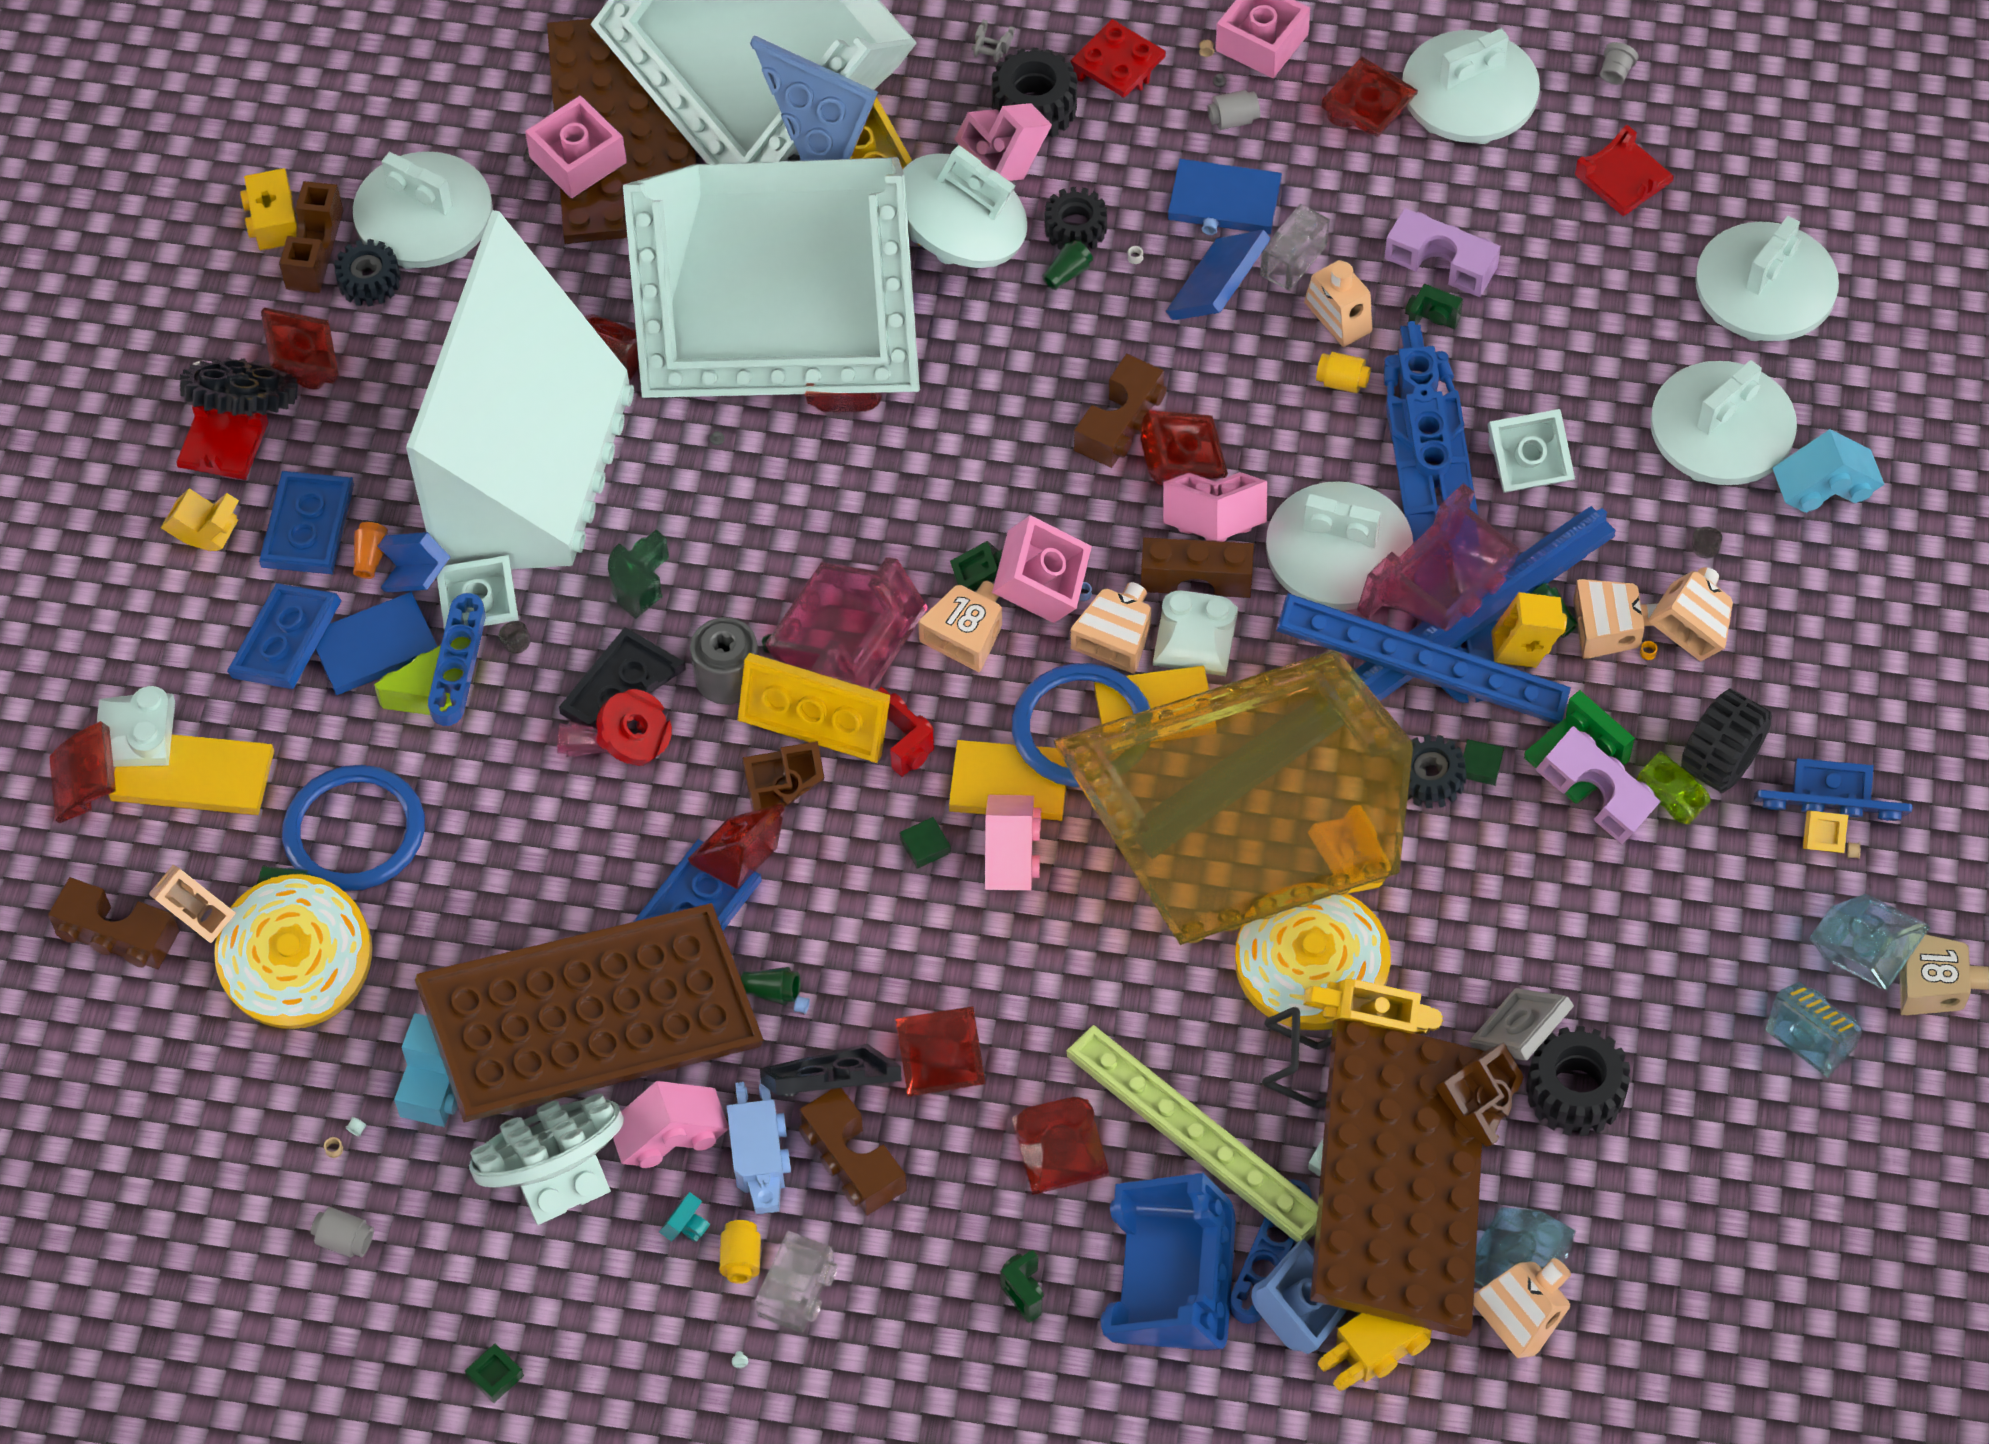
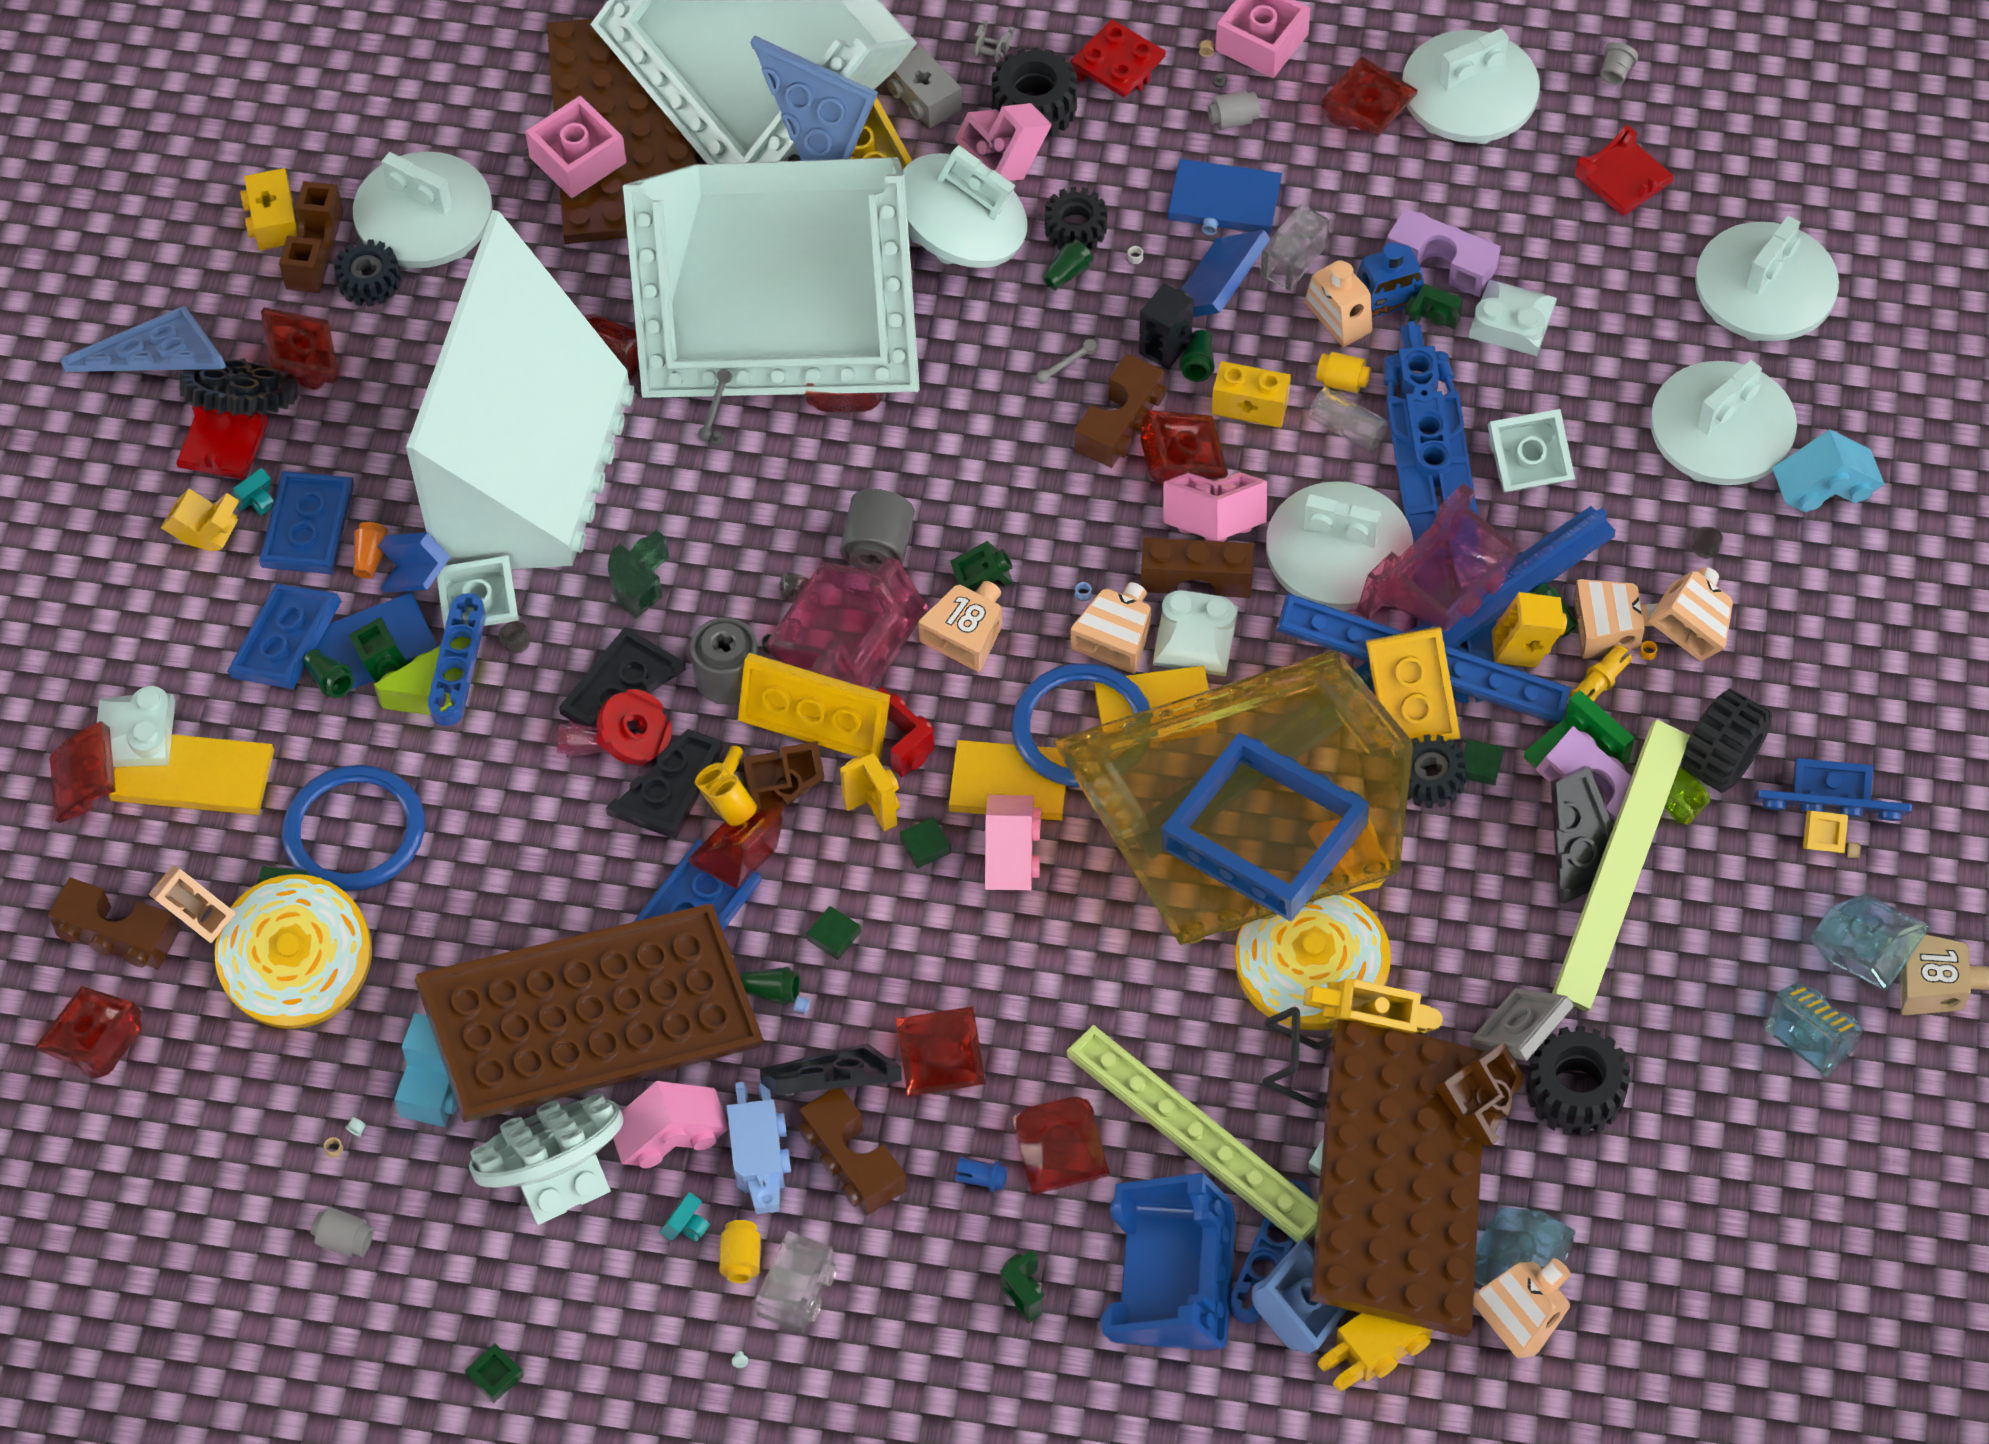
(92, 1032): none -> clear red slope
(162, 343): none -> medium blue tile
(254, 492): none -> teal tile
(330, 675): none -> dark green cone
(377, 649): none -> dark green bracket
(668, 790): none -> black wing
(724, 376): none -> dark grey hinge
(725, 790): none -> yellow beam
(791, 585): none -> clear smoke hinge
(833, 932): none -> dark green tile
(867, 782): none -> yellow bracket
(876, 528): none -> dark grey piece
(925, 88): none -> light grey brick
(982, 1174): none -> blue pin
(1042, 569): bright pink brick -> none
(1089, 347): none -> light grey hinge
(1166, 325): none -> black brick
(1198, 357): none -> dark green cone
(1241, 874): none -> blue window
(1251, 394): none -> yellow brick
(1348, 419): none -> clear pin
(1391, 278): none -> blue torso
(1415, 682): none -> yellow tile
(1512, 317): none -> light aqua slope
(1579, 831): none -> black wing
(1603, 674): none -> yellow pin
(1621, 865): none -> yellowish green tile

